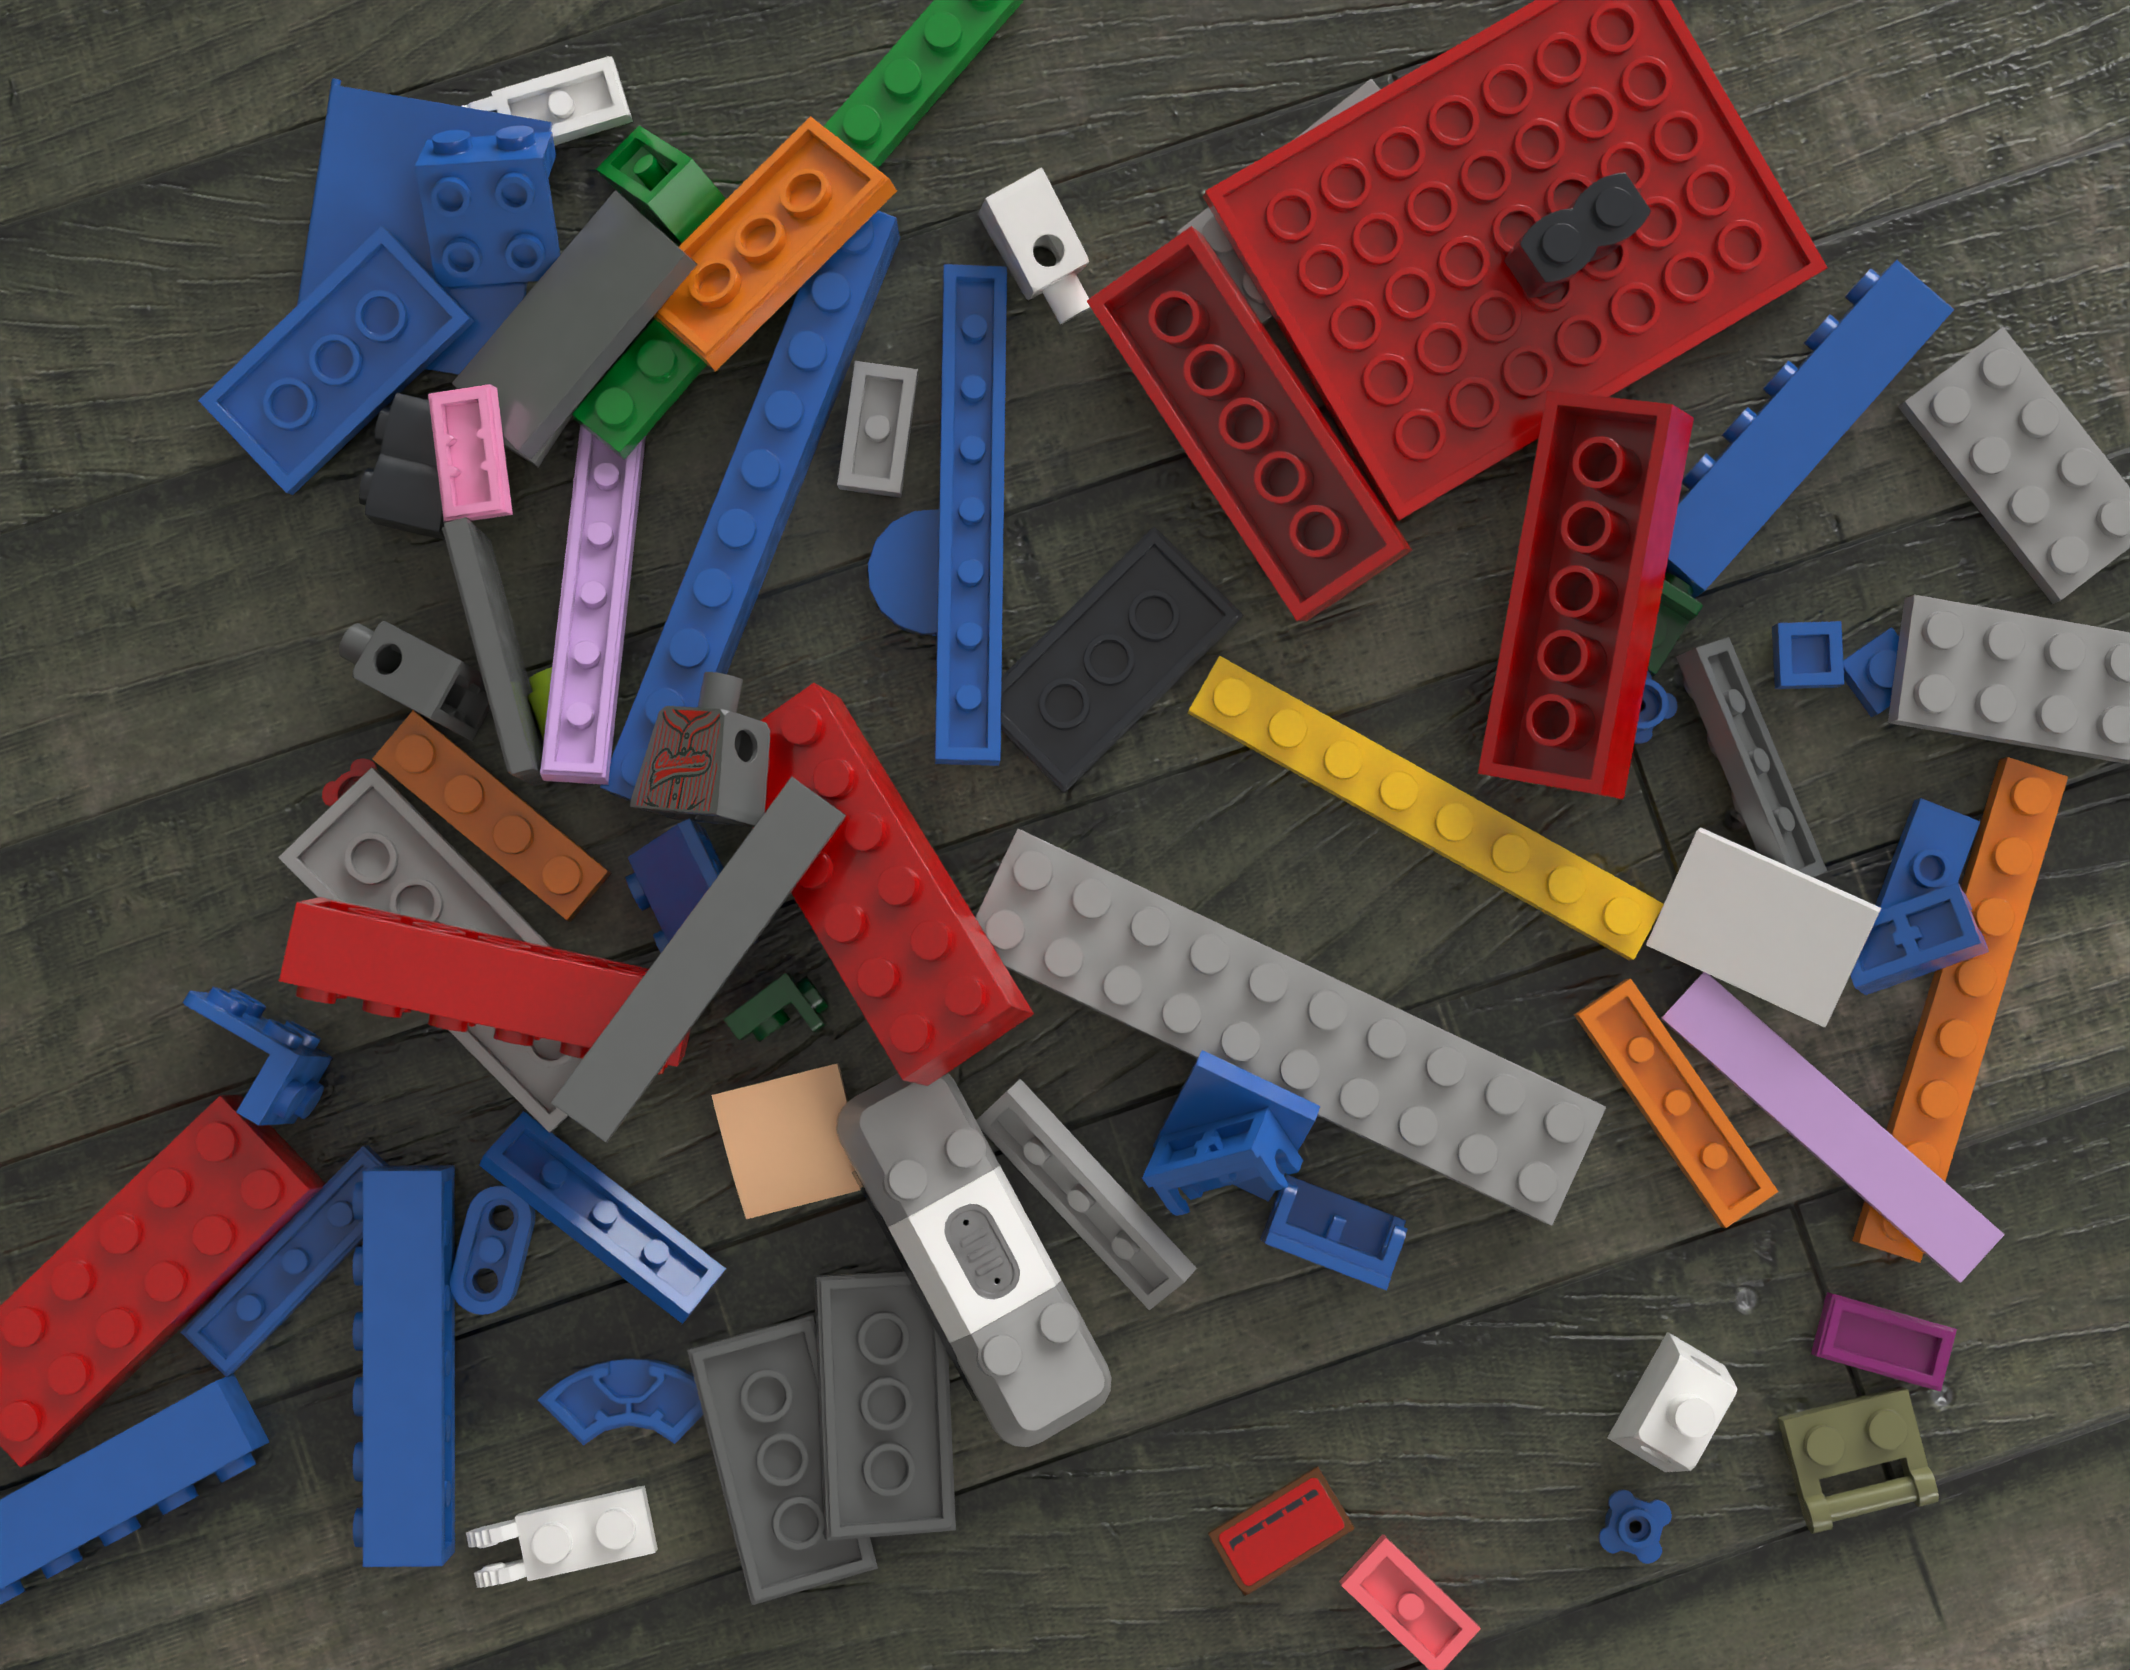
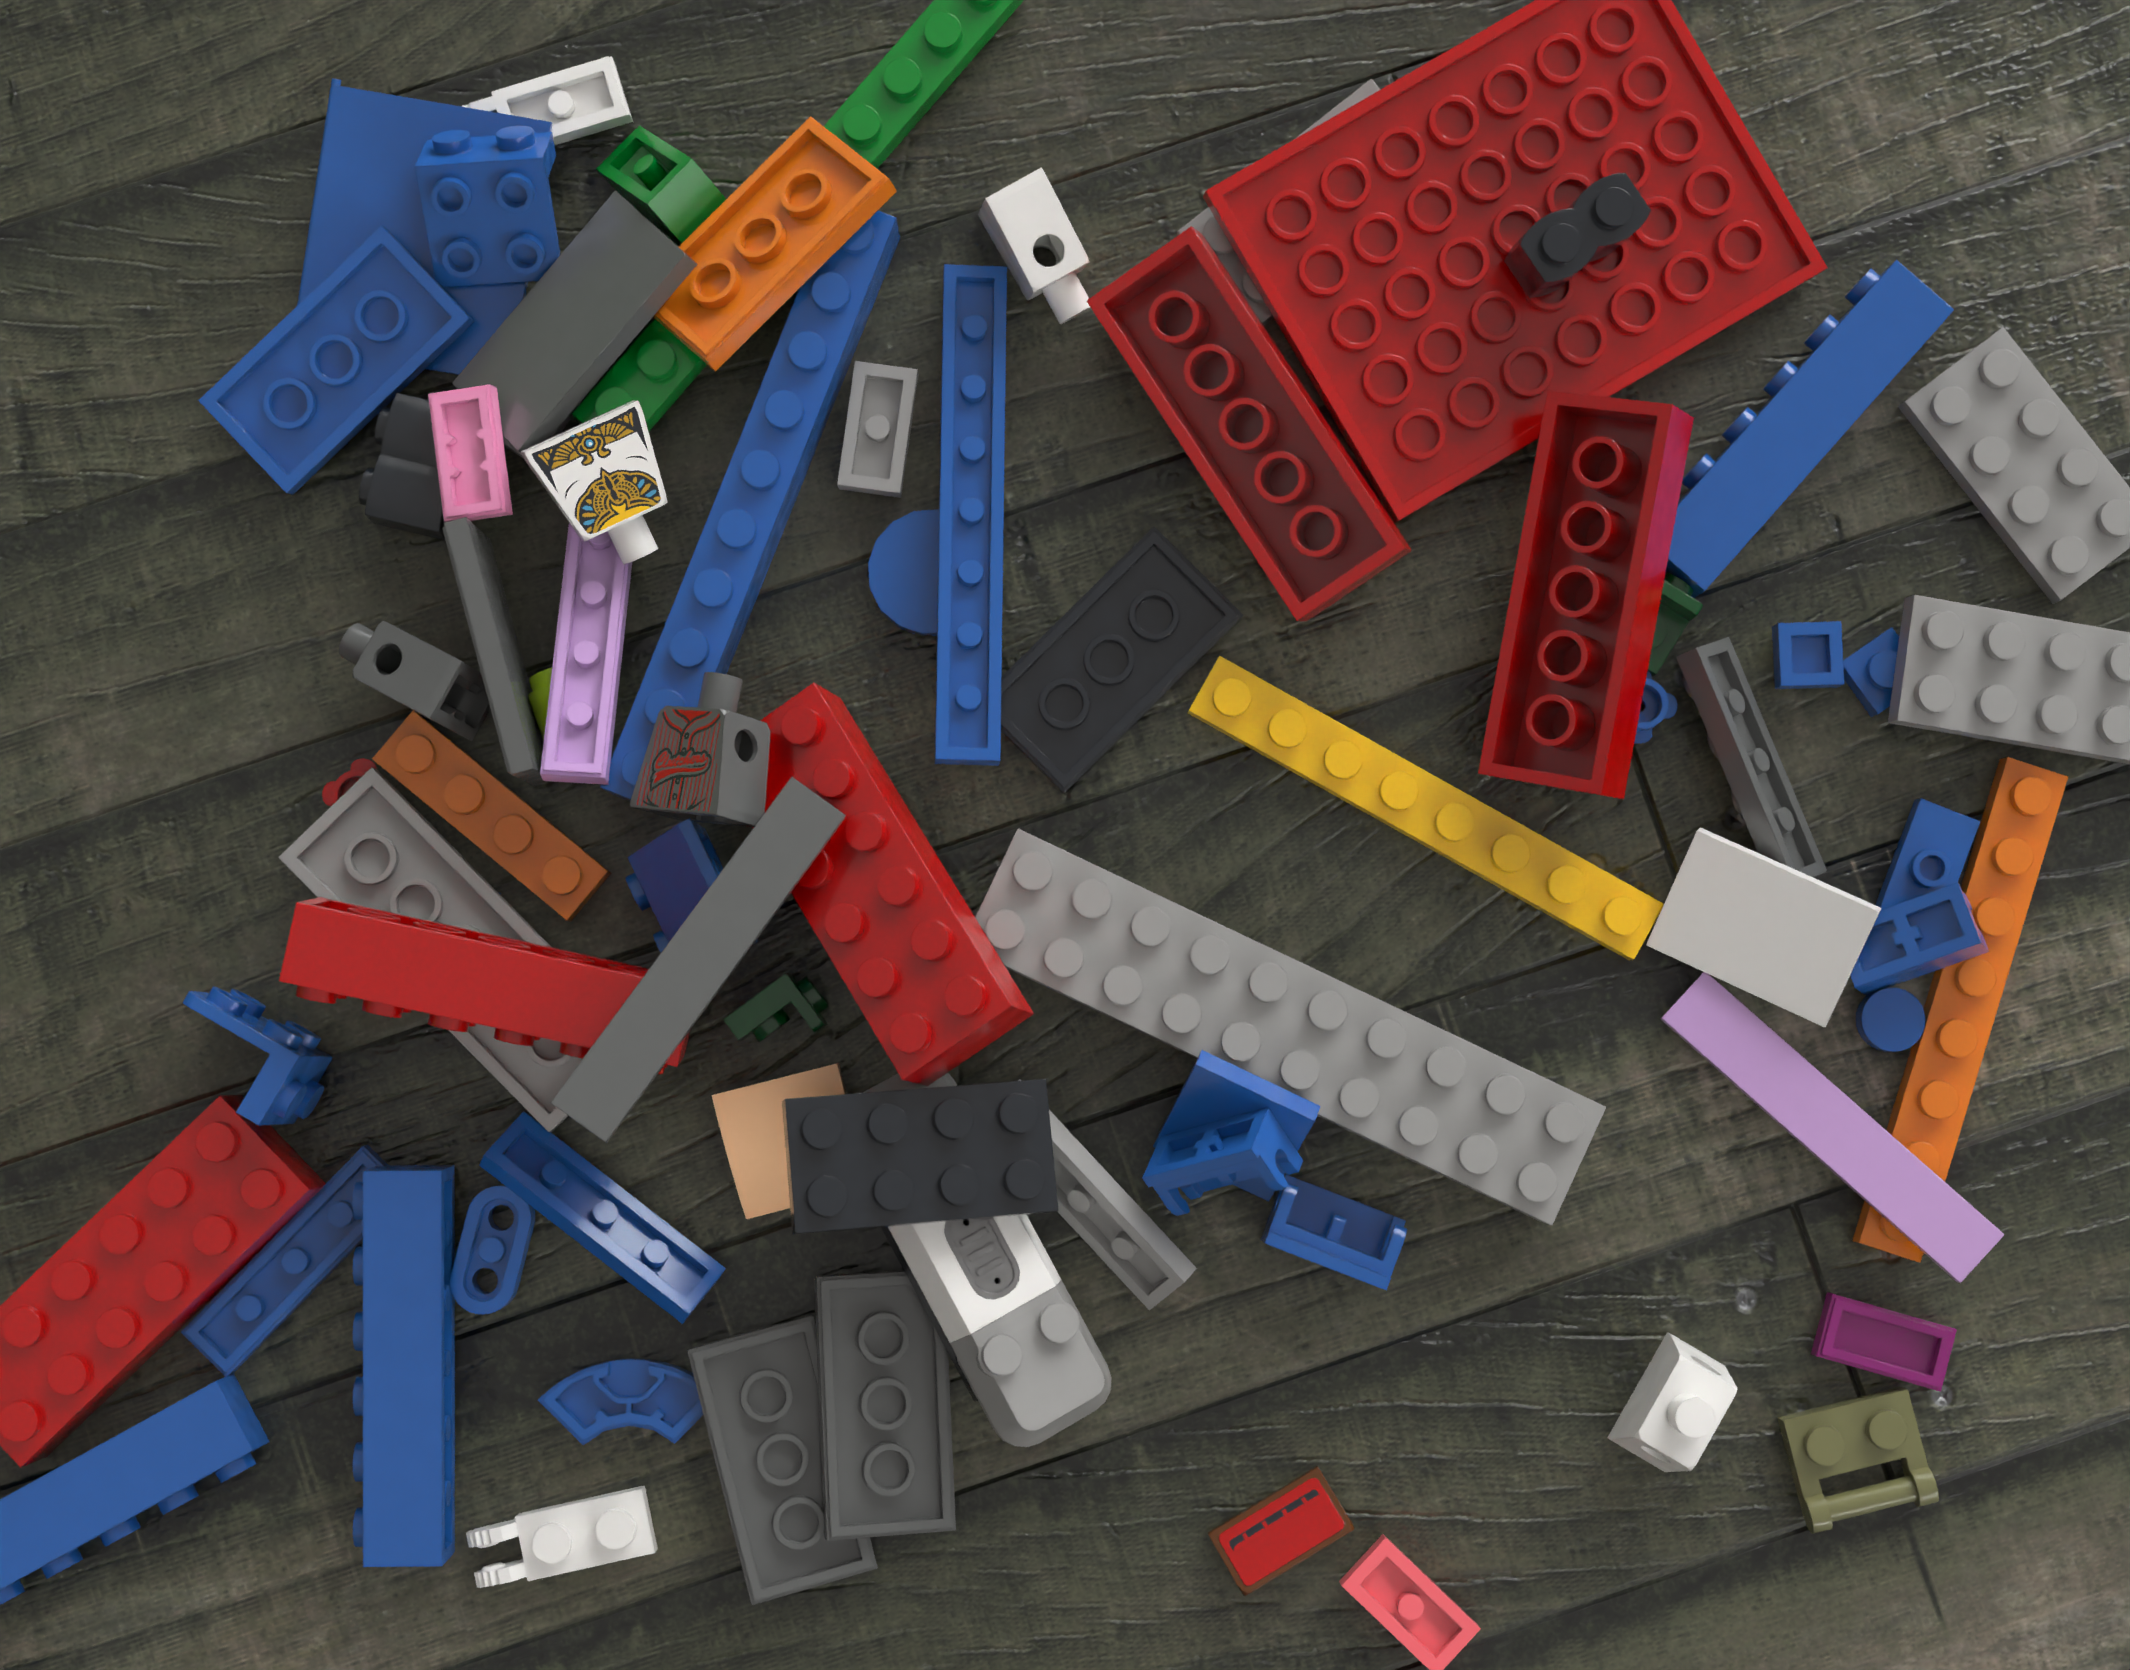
(604, 478): none -> torso
(919, 1156): none -> black plate
(1625, 1509): blue plate -> none
(1676, 1103): orange plate -> none
(1890, 1019): none -> blue tile

